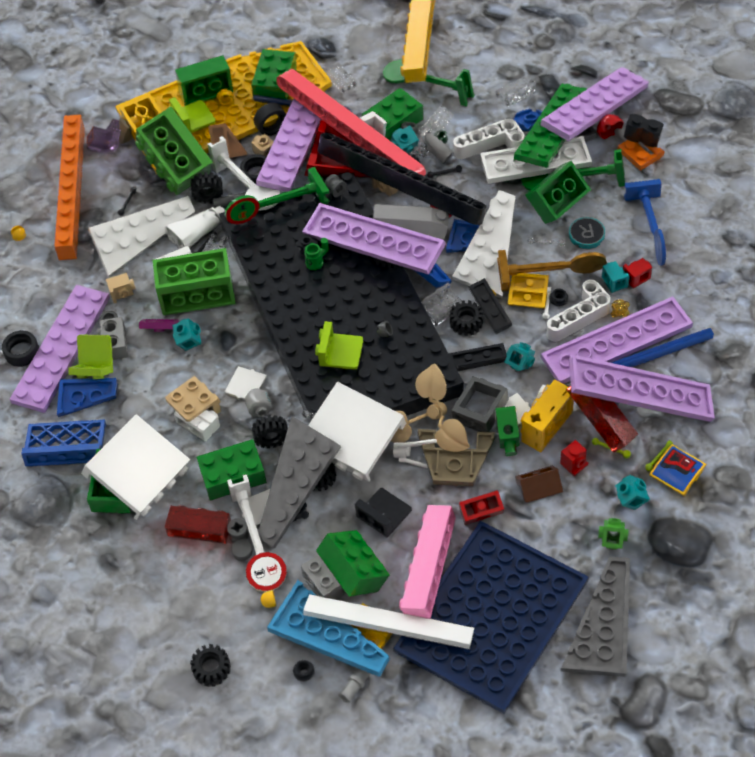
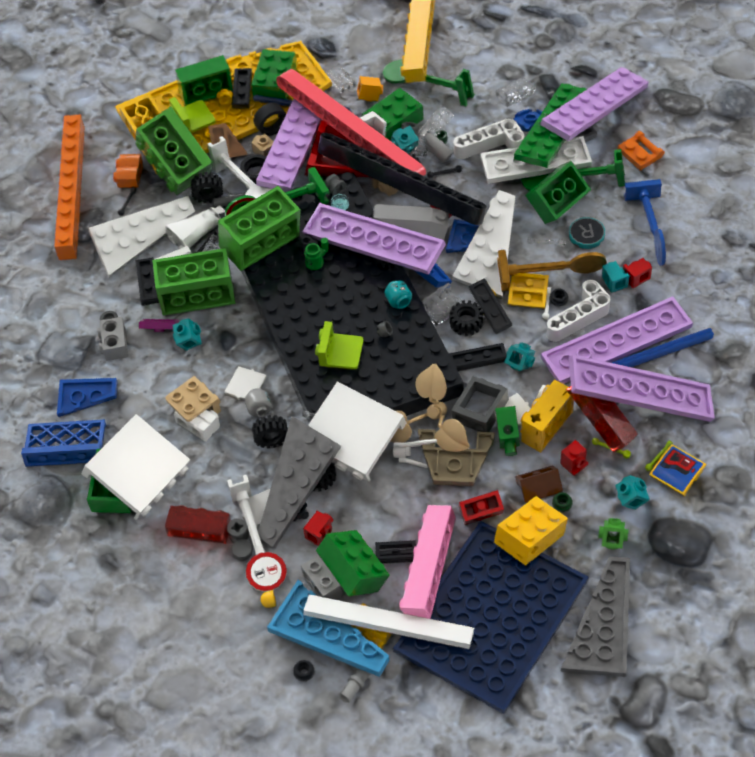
(15, 338): black tyre -> none
(18, 233): yellow hinge -> none
(59, 349): lavender plate -> none
(93, 356): lime bracket -> none
(104, 140): clear purple brick -> none
(120, 286): tan brick -> none
(126, 134): dark tan slope -> none
(128, 170): none -> orange brick
(146, 281): none -> black tile
(215, 675): black tyre -> none
(231, 464): green brick -> none
(242, 88): none -> black tile
(259, 228): none -> bright green brick
(318, 527): none -> red brick
(340, 201): none -> clear light blue tile
(369, 88): none -> light orange brick
(382, 511): black bracket -> none
(395, 555): none -> black tile
(398, 294): none -> teal head
(530, 530): none -> yellow piece
(562, 497): none -> dark green plate
(608, 125): red hair -> none
(617, 305): clear yellow plate -> none
(643, 130): black brick -> none

